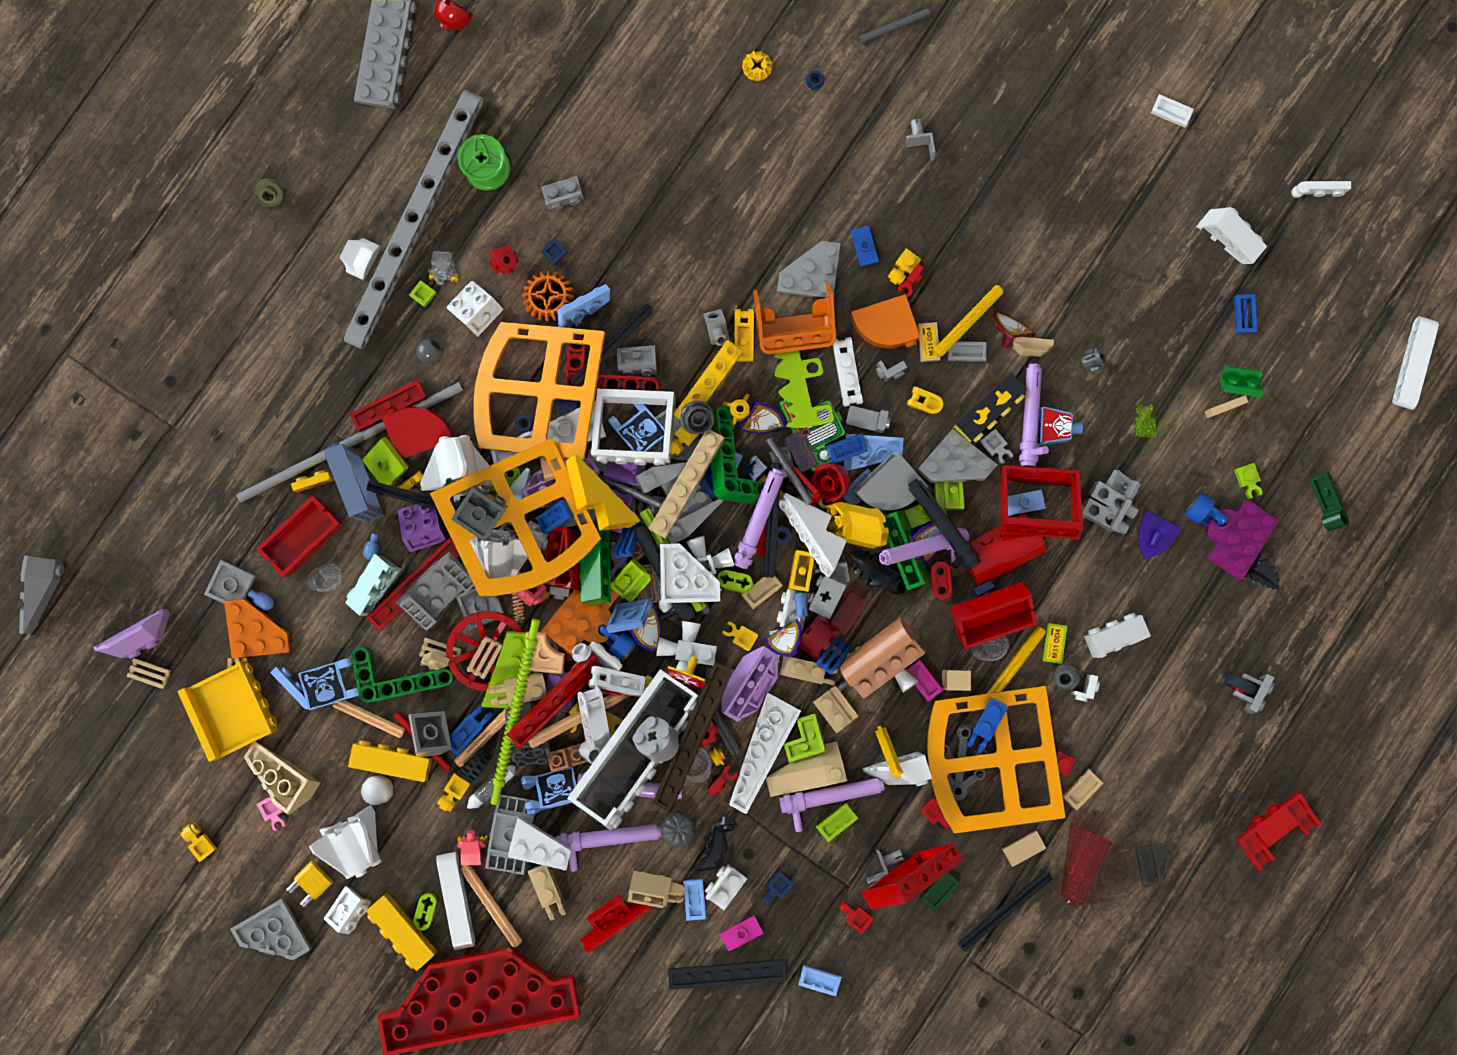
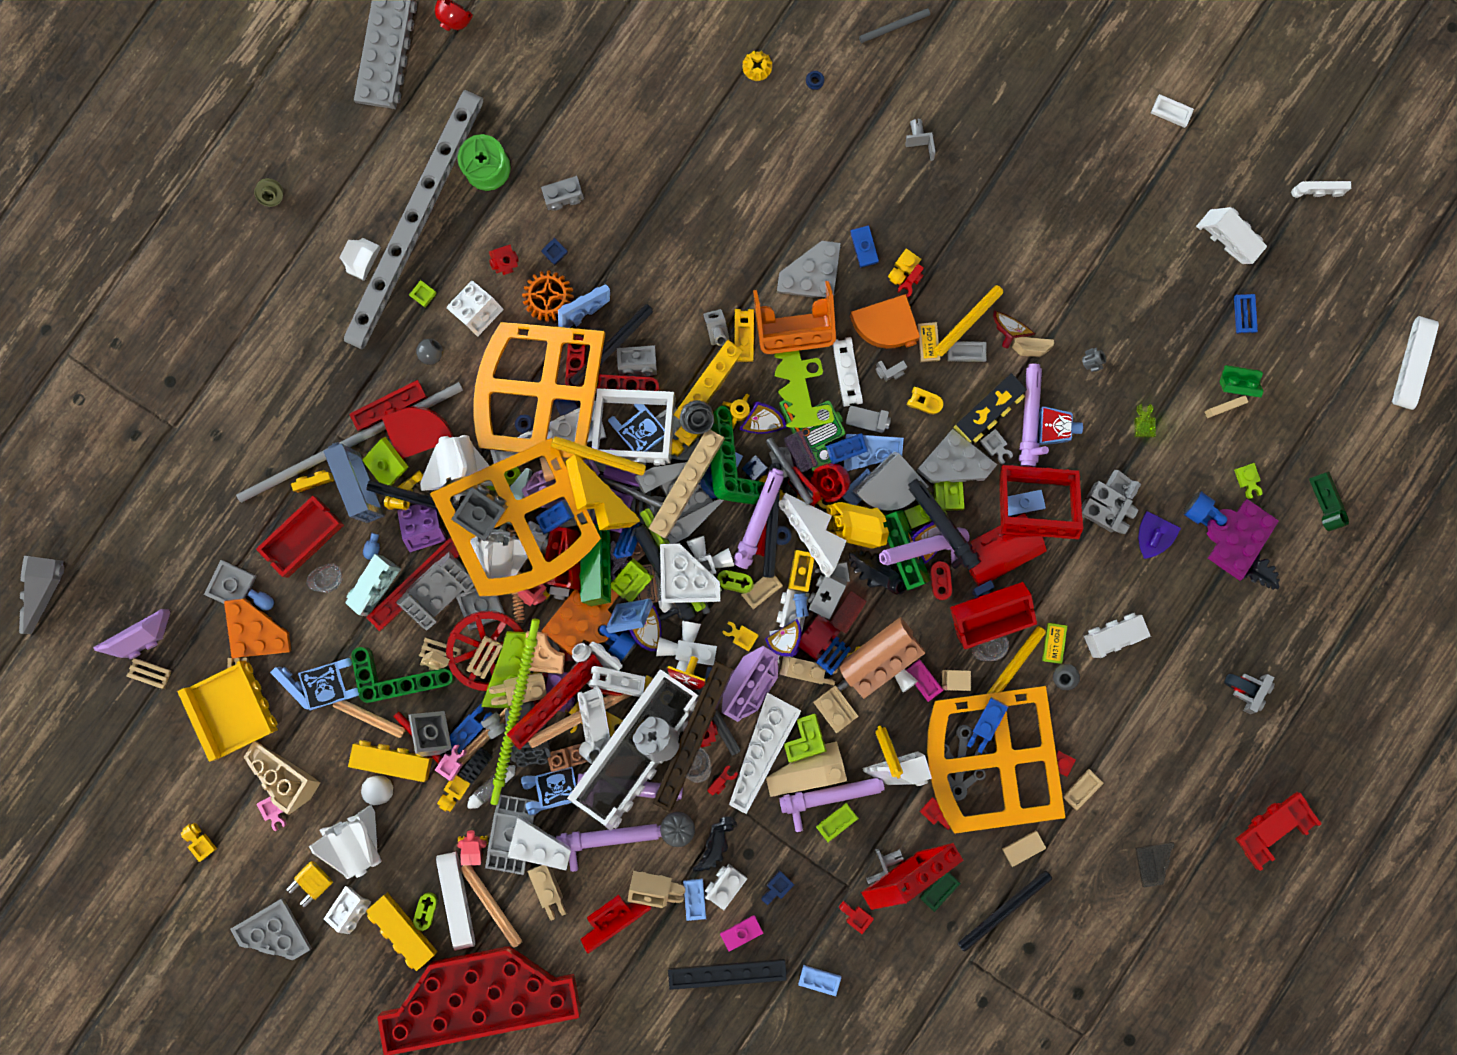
(392, 503): none -> yellow pin
(442, 267): clear piece -> none
(450, 764): none -> bright pink plate
(494, 725): none -> light grey wheel
(598, 456): none -> yellow axle
(717, 756): yellow plate -> none
(1082, 864): clear red slope -> none
(1090, 687): white bracket -> none

